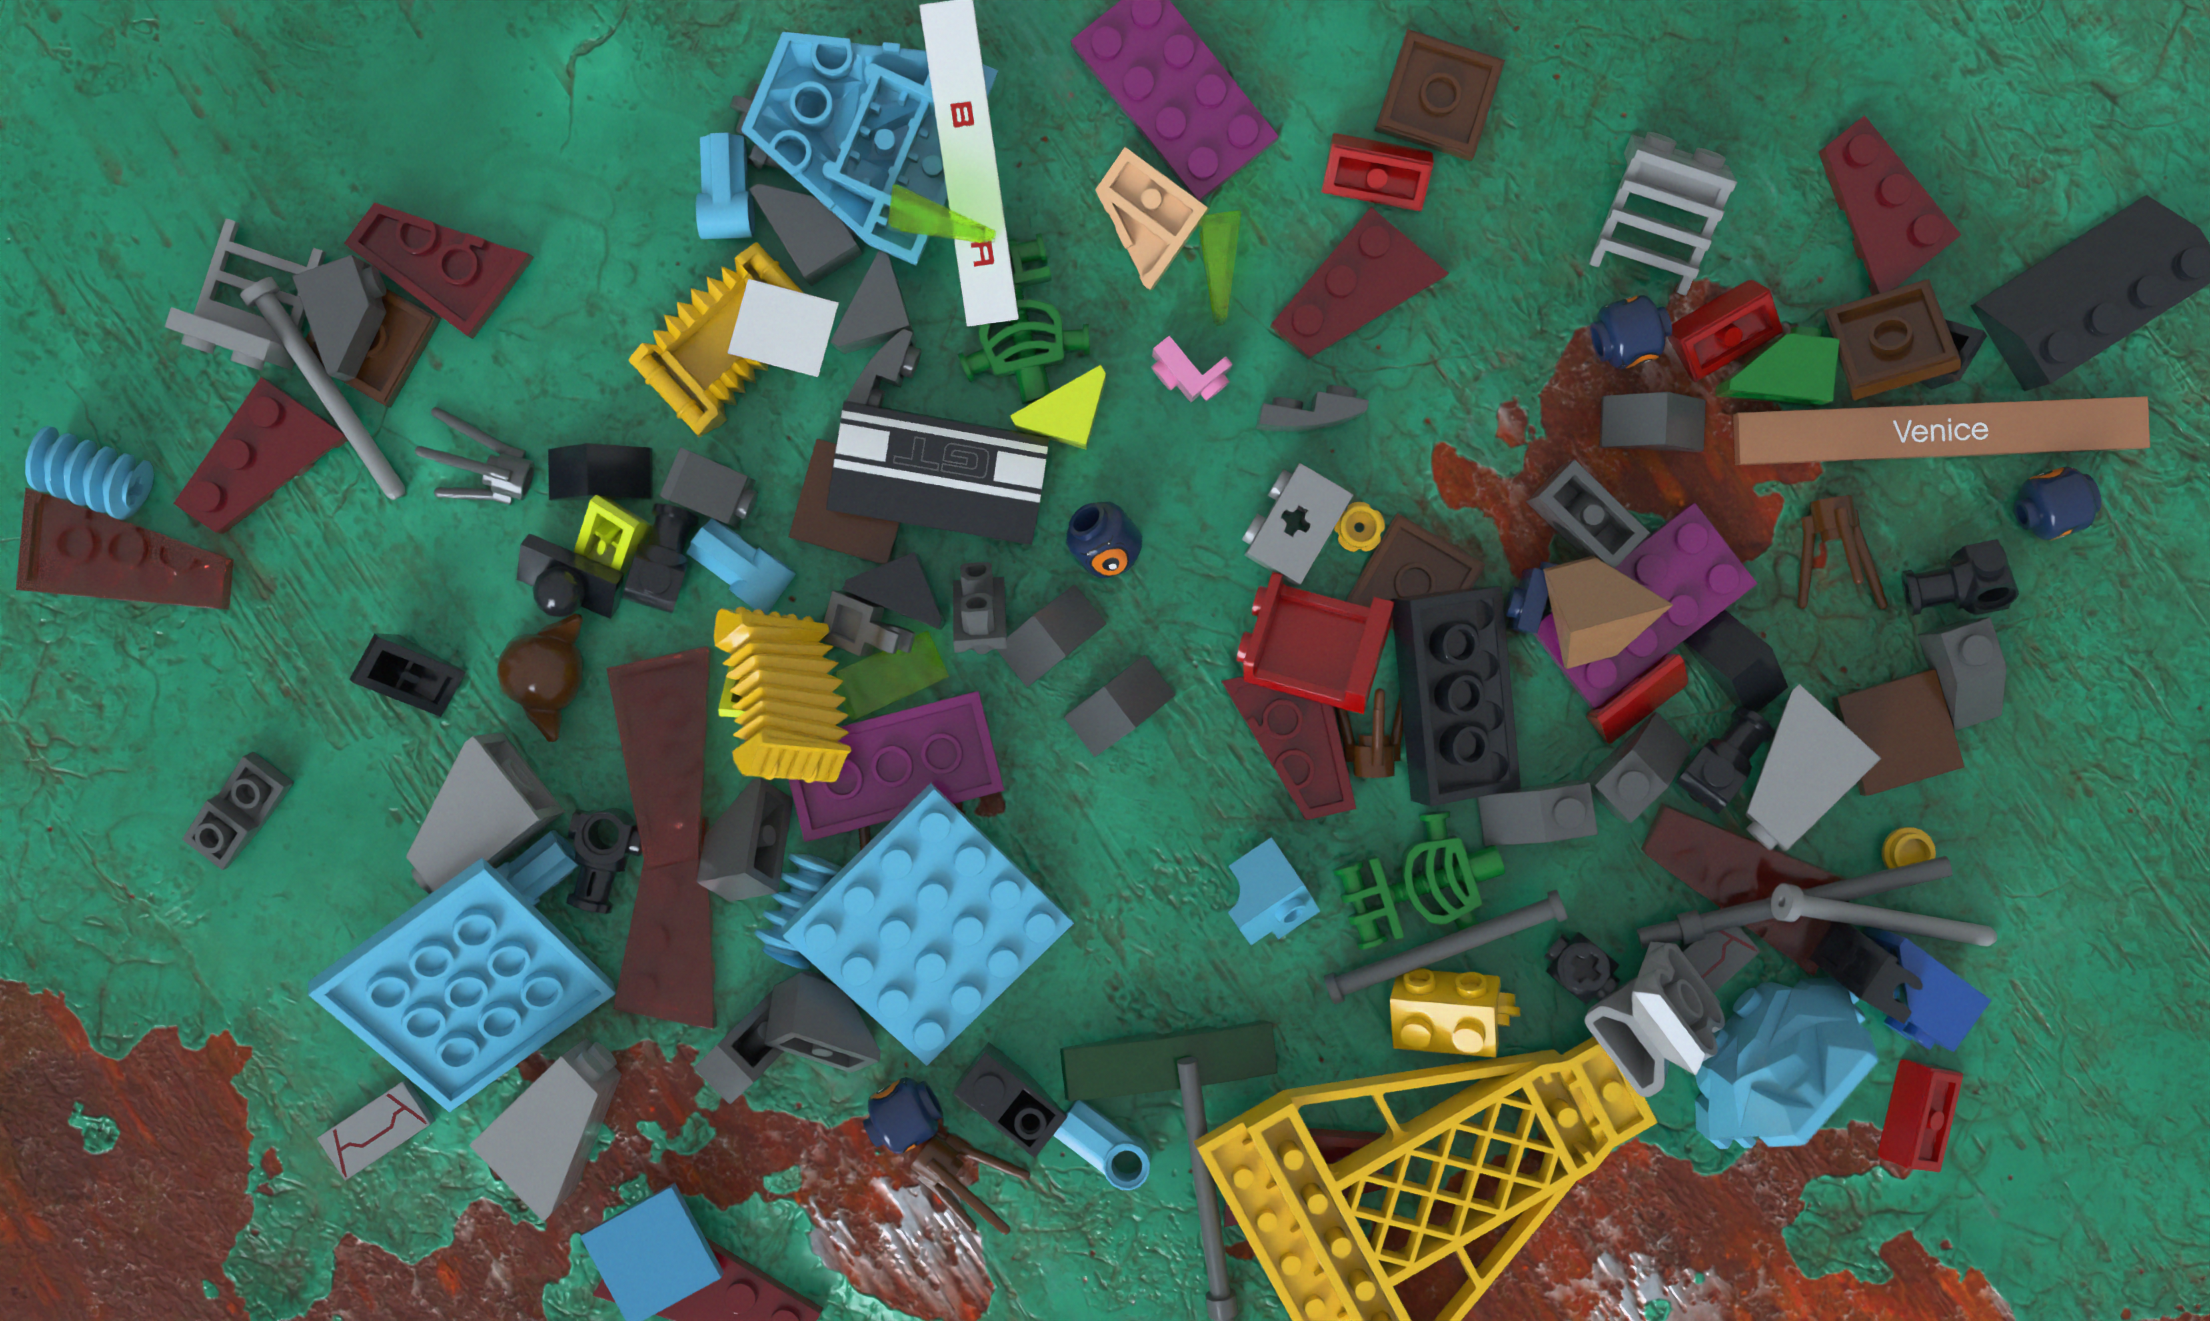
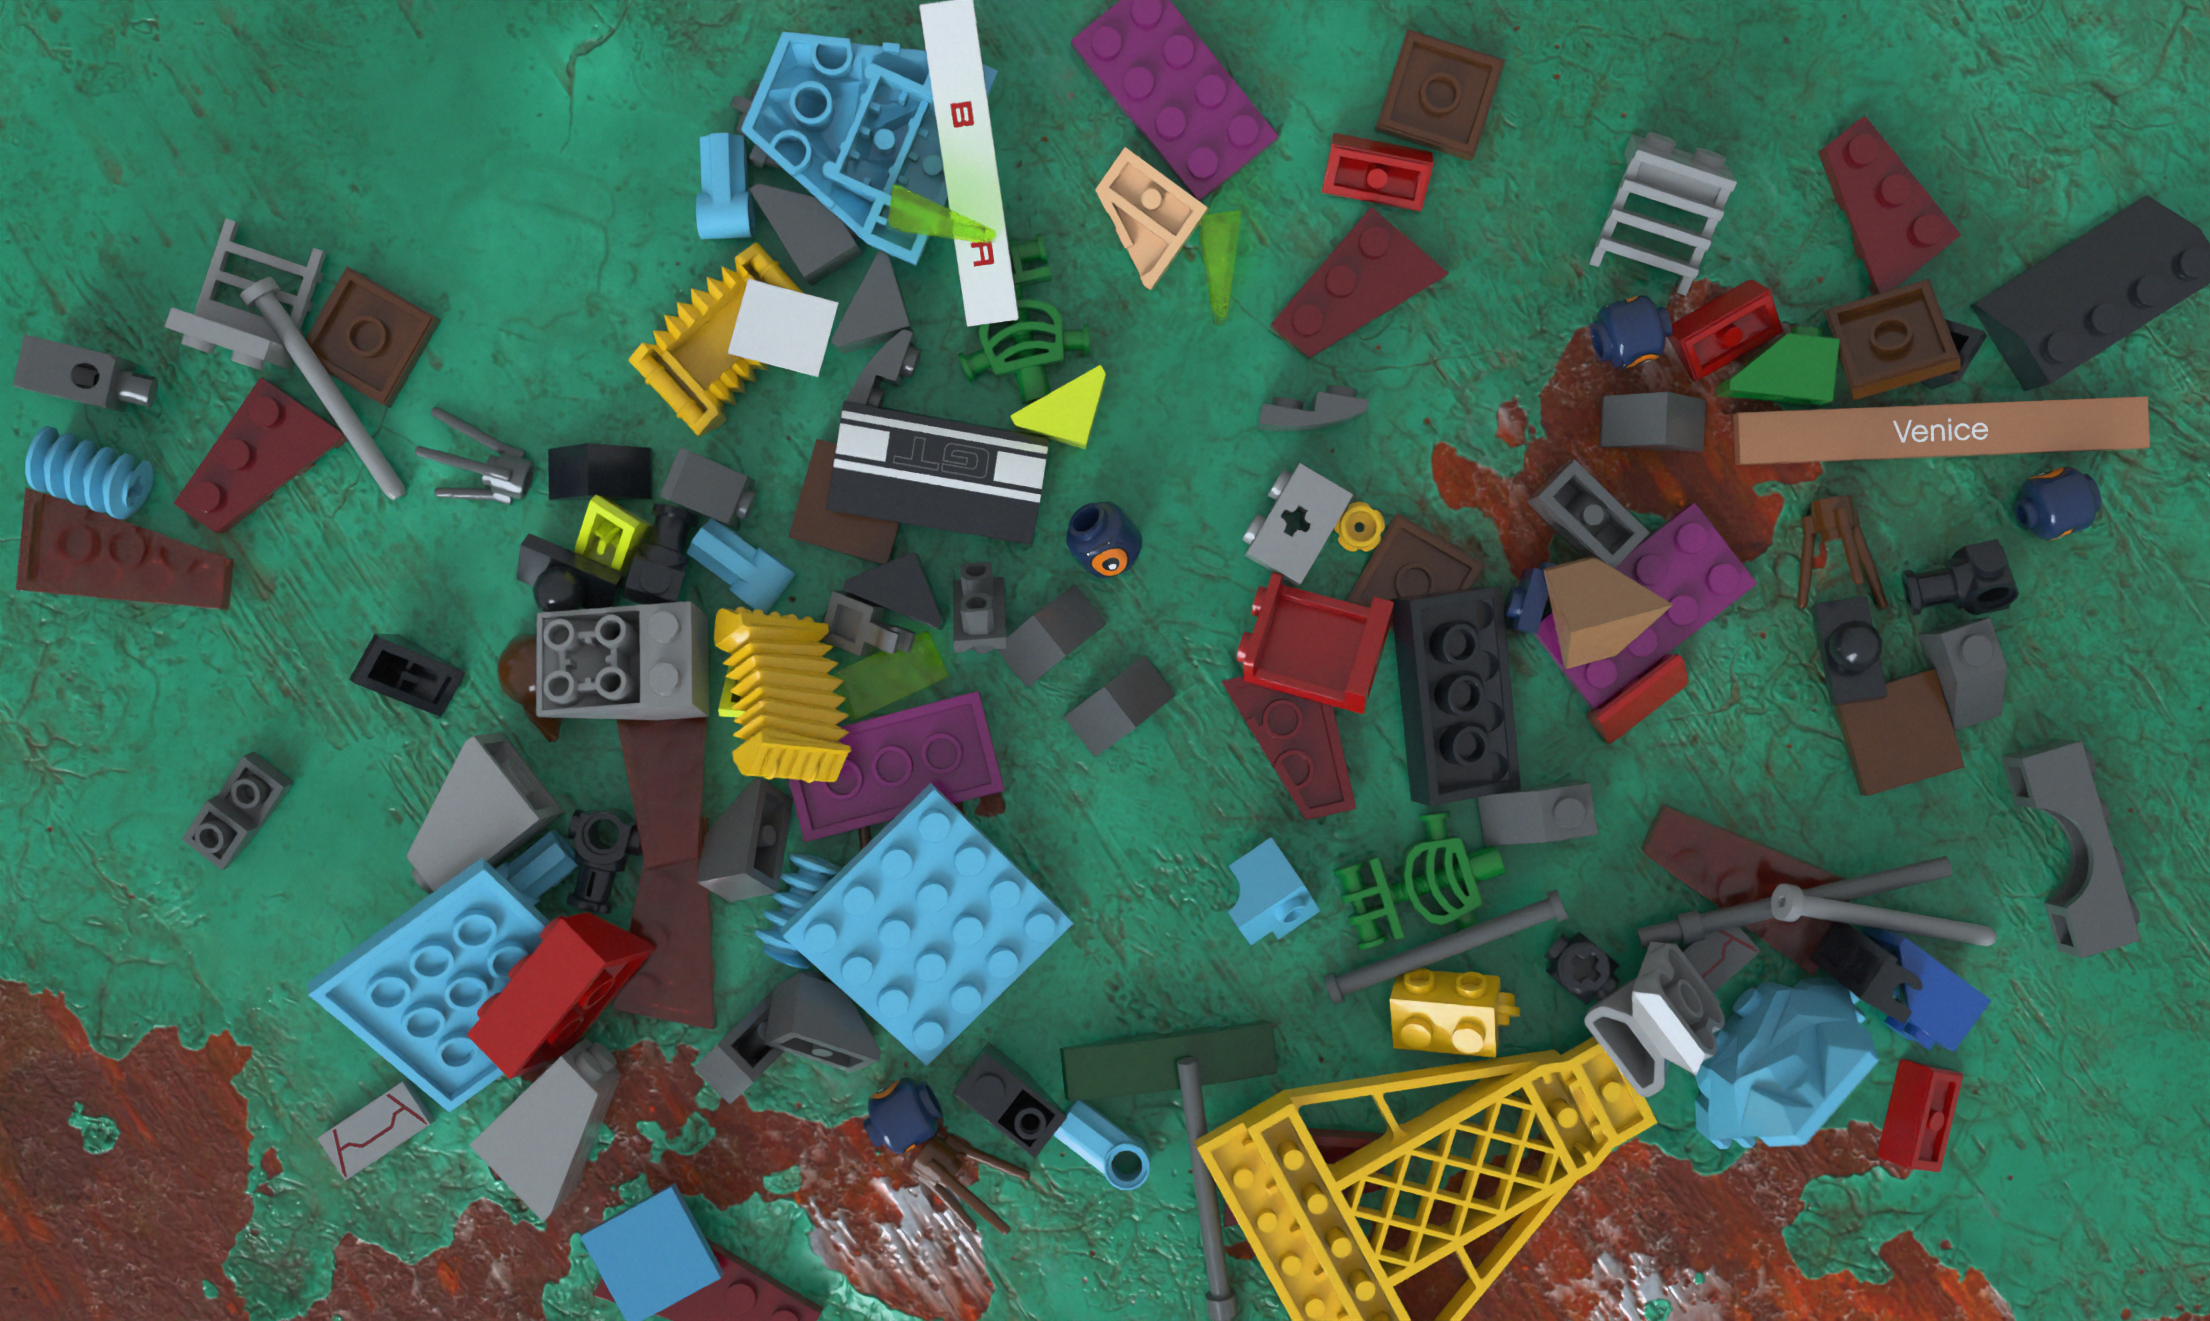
(72, 375): none -> dark grey torso
(343, 311): dark grey slope -> none
(441, 267): dark red wing -> none
(557, 992): none -> red slope
(623, 663): none -> light grey slope
(1177, 370): bright pink bracket -> none
(1377, 750): reddish brown plant -> none
(1639, 768): dark grey slope -> none
(1724, 763): black connector -> none
(1738, 662): black slope -> none
(1805, 771): light grey slope -> none
(1849, 651): none -> black tile
(1907, 847): yellow plate -> none
(2092, 904): none -> dark grey arch

